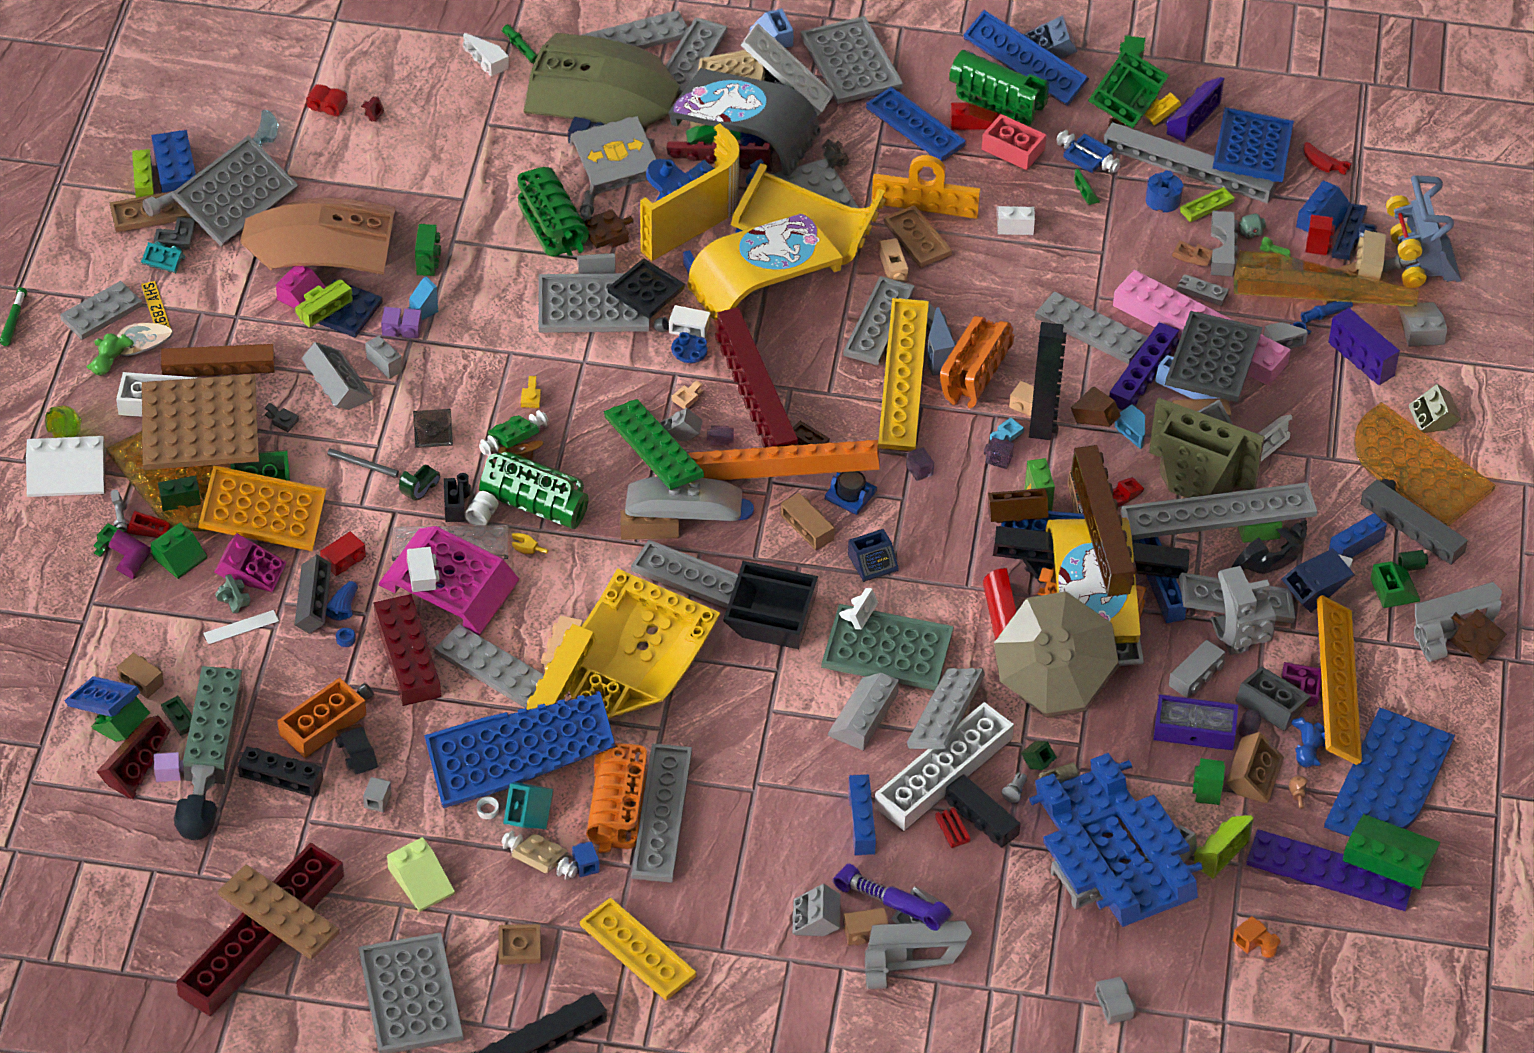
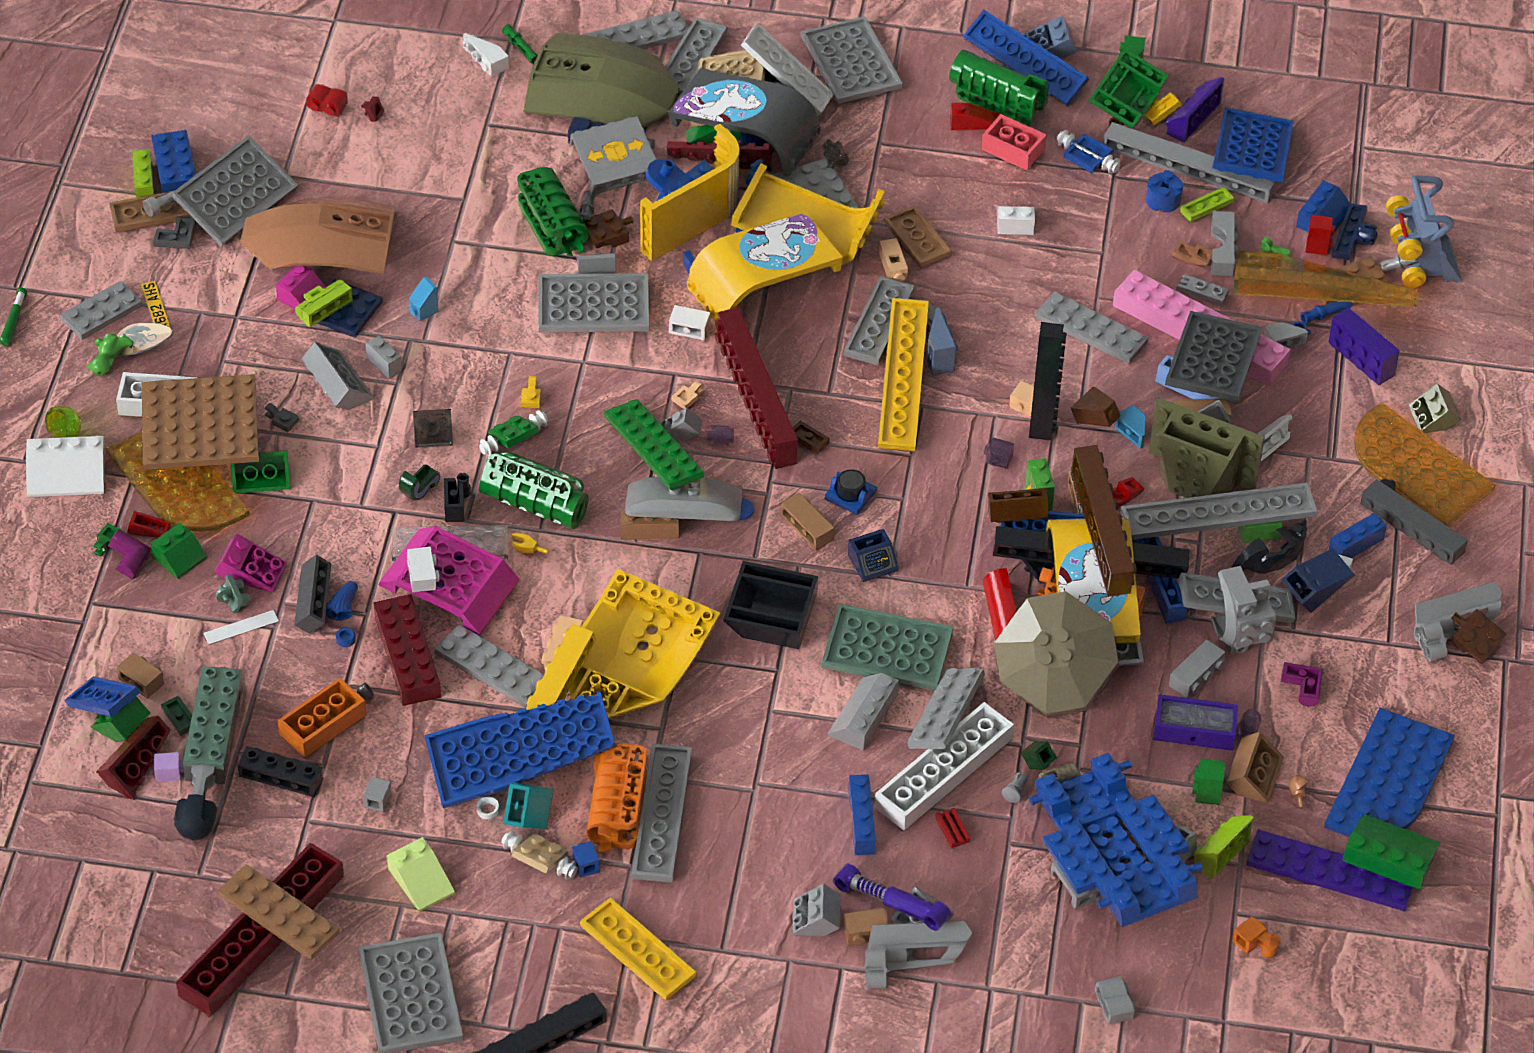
(118, 502): light grey hinge -> none
(162, 257): teal bracket -> none
(179, 492): dark green brick -> none
(218, 360): dark orange brick -> none
(262, 508): light orange plate -> none
(267, 129): clear light blue piece -> none
(344, 553): red brick -> none
(356, 748): black brick -> none
(362, 462): dark grey piece -> none
(410, 324): medium lavender piece -> none
(427, 249): green brick -> none
(481, 509): white wheel -> none
(519, 944): medium nougat plate -> none
(524, 449): dark orange piece -> none
(646, 288): black plate -> none
(661, 324): dark grey hinge -> none
(685, 573): light grey plate -> none
(689, 348): blue dish -> none
(777, 26): medium blue slope -> none
(789, 460): orange brick -> none
(862, 609): white tile -> none
(916, 124): blue plate -> none
(920, 464): clear purple brick -> none
(928, 195): light orange plate -> none
(975, 359): orange piece -> none
(982, 811): black brick -> none
(1008, 430): medium azure plate -> none
(1085, 188): green slope -> none
(1144, 366): dark purple brick -> none
(1252, 226): sand green head -> none
(1272, 697): dark grey slope -> none
(1312, 737): blue animal -> none
(1323, 161): red piece -> none
(1339, 680): light orange plate -> none
(1371, 254): tan brick -> none
(1393, 585): green slope -> none
(1413, 560): dark green brick -> none
(1423, 324): light grey slope -> none

